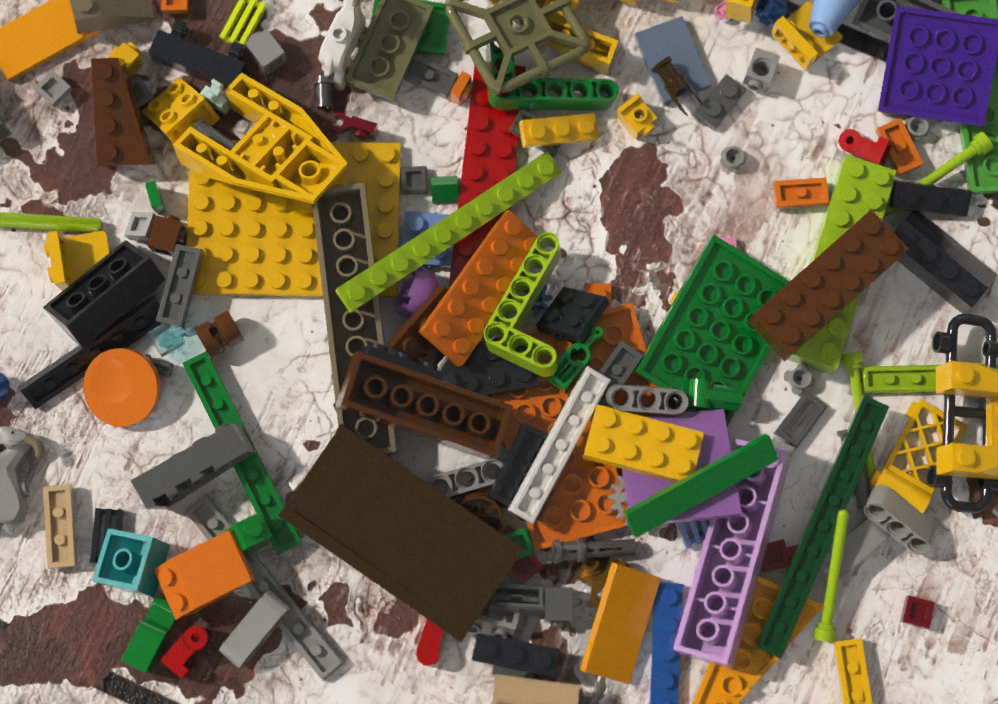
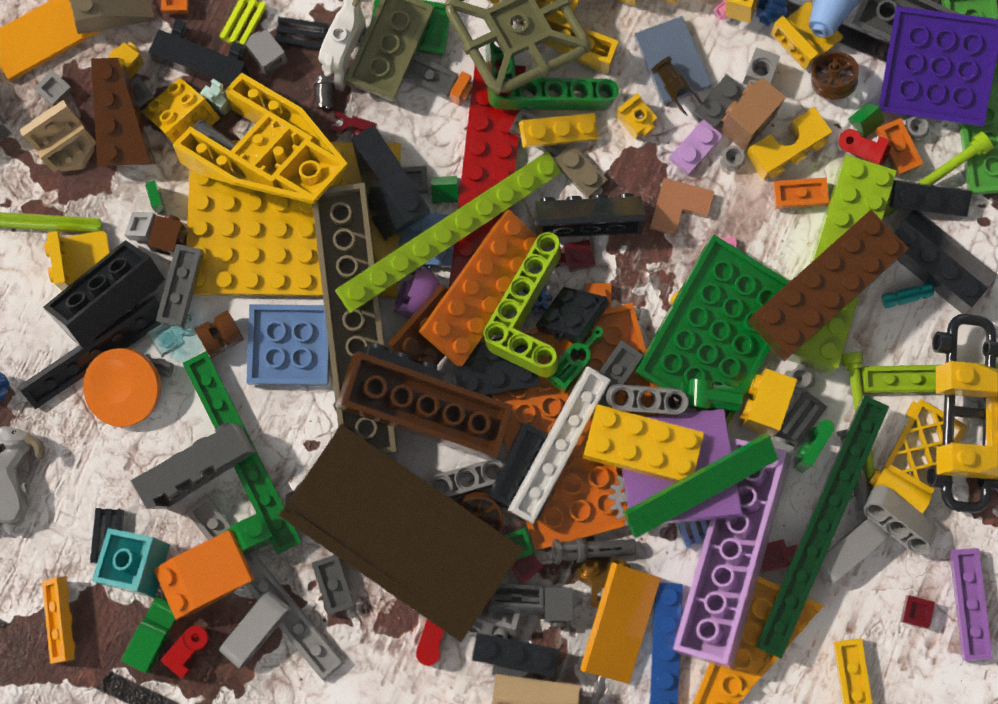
(58, 620): none -> light orange plate
(60, 138): none -> tan piece
(60, 526): tan plate -> none
(287, 345): none -> medium blue plate
(318, 26): none -> black tile
(333, 584): none -> dark grey plate
(390, 192): none -> black wedge
(577, 256): none -> dark red plate
(580, 171): none -> dark tan plate
(590, 216): none -> black slope
(678, 198): none -> nougat tile
(695, 147): none -> lavender plate
(753, 113): none -> medium nougat brick
(768, 402): none -> yellow brick
(771, 157): none -> yellow arch
(809, 452): none -> green plate
(826, 628): lime piece -> none
(834, 66): none -> reddish brown wheel
(867, 119): none -> green slope
(907, 295): none -> teal axle
(970, 604): none -> medium lavender plate

